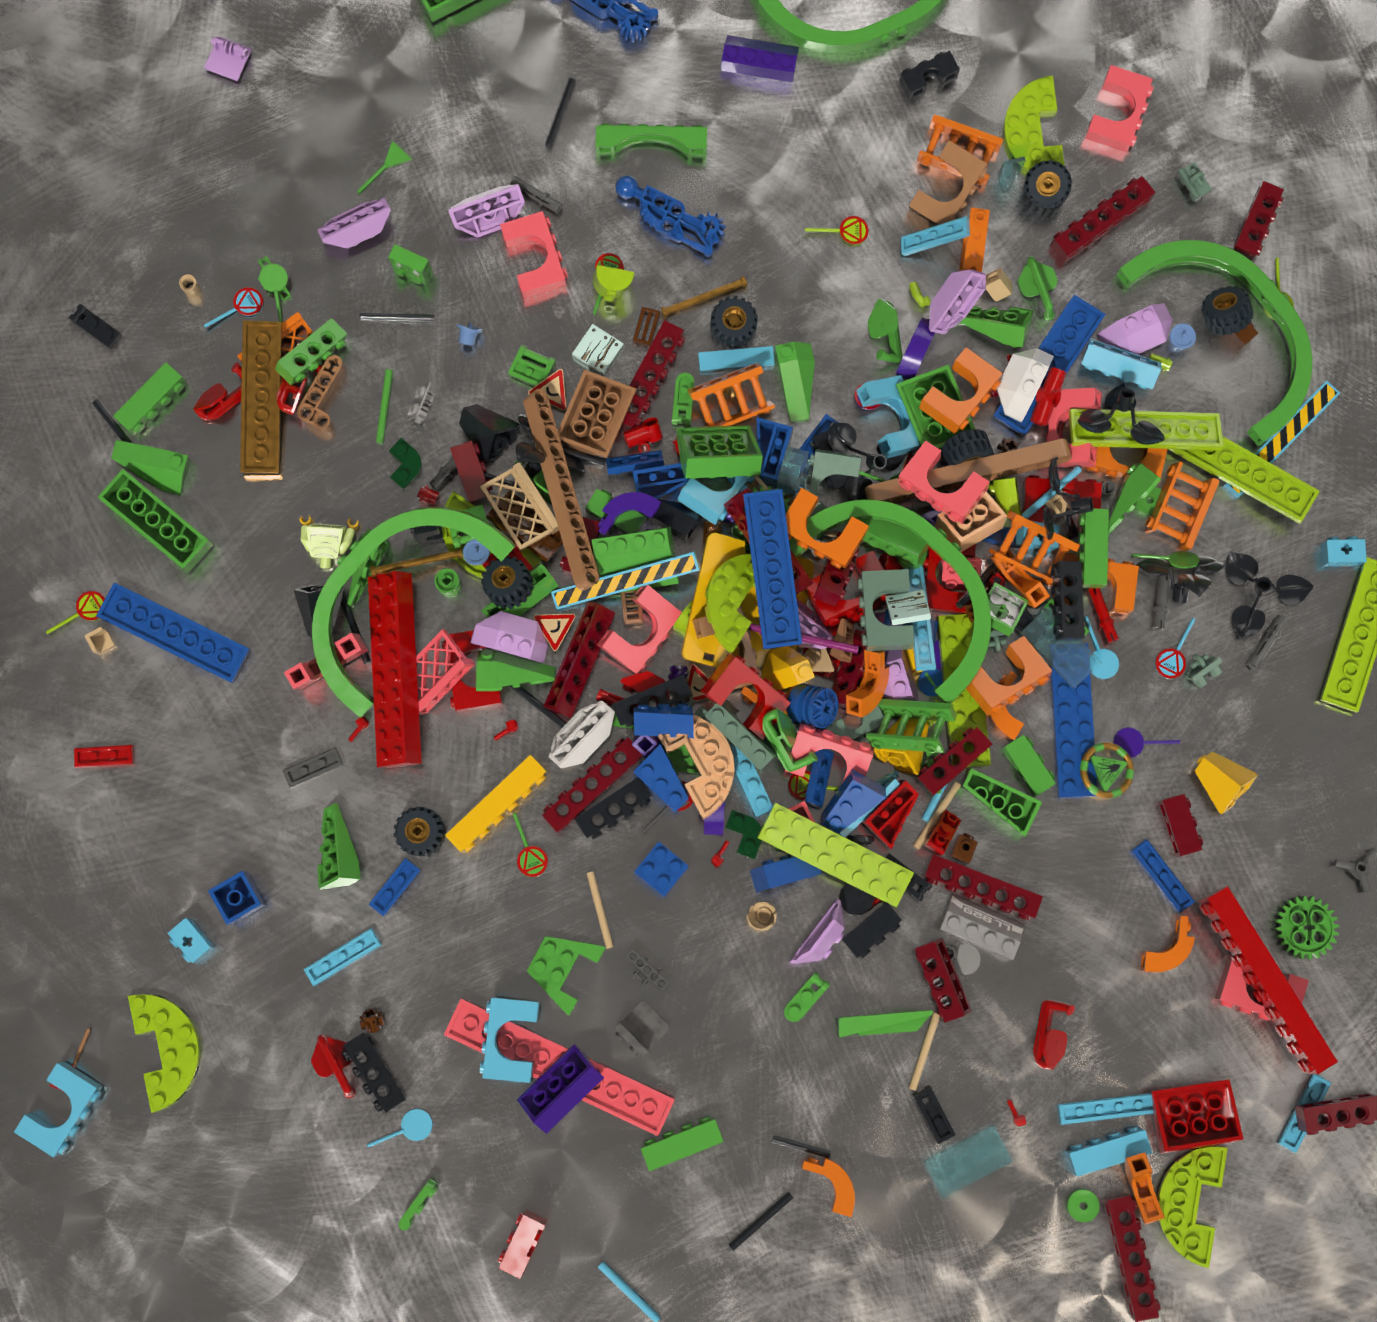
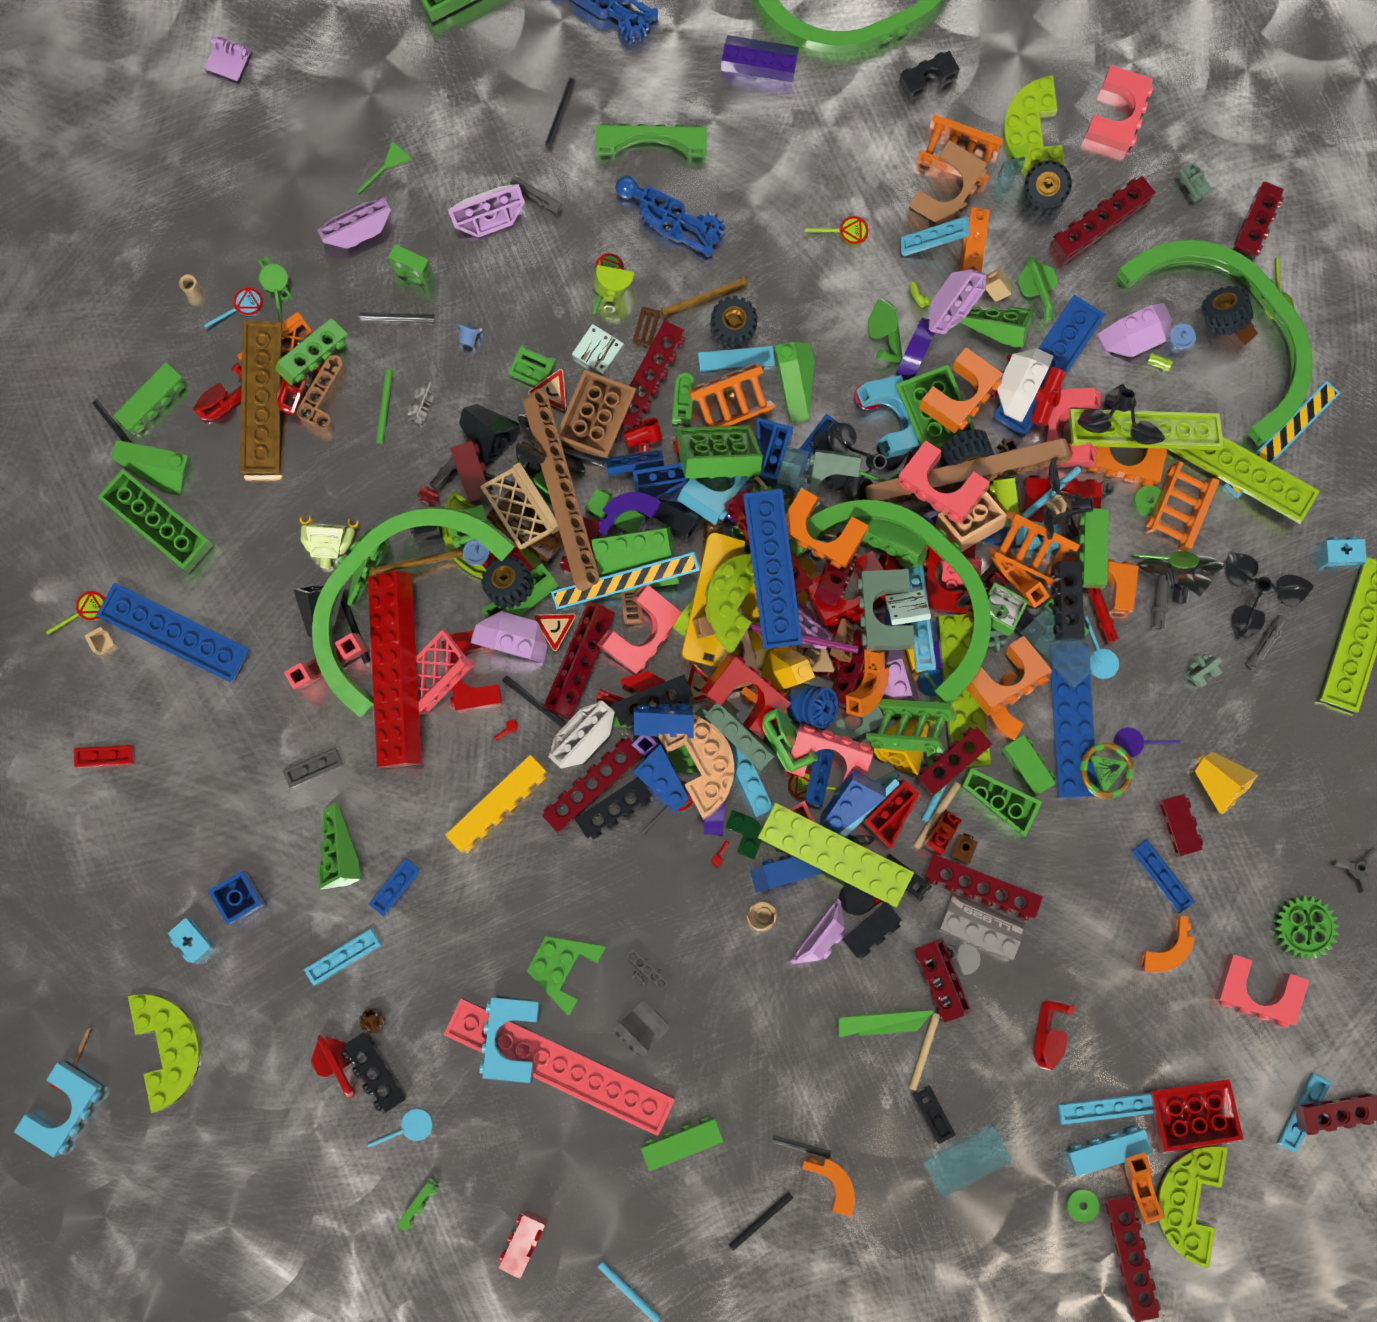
(95, 326): black plate -> none
(362, 724): red hand -> none
(410, 466): dark green plate -> none
(419, 831): black wheel -> none
(448, 582): bright green wheel -> none
(502, 669): bright green wedge -> none
(532, 859): piece -> none
(536, 229): coral arch -> none
(560, 1089): dark purple slope -> none
(600, 910): tan bar -> none
(661, 869): blue brick -> none
(677, 671): dark purple plant -> none
(805, 998): bright green plate -> none
(1019, 1120): red hand -> none
(1121, 363): medium azure brick -> none
(1136, 485): bright green wedge -> none
(1171, 662): piece -> none
(1267, 981): red brick -> none

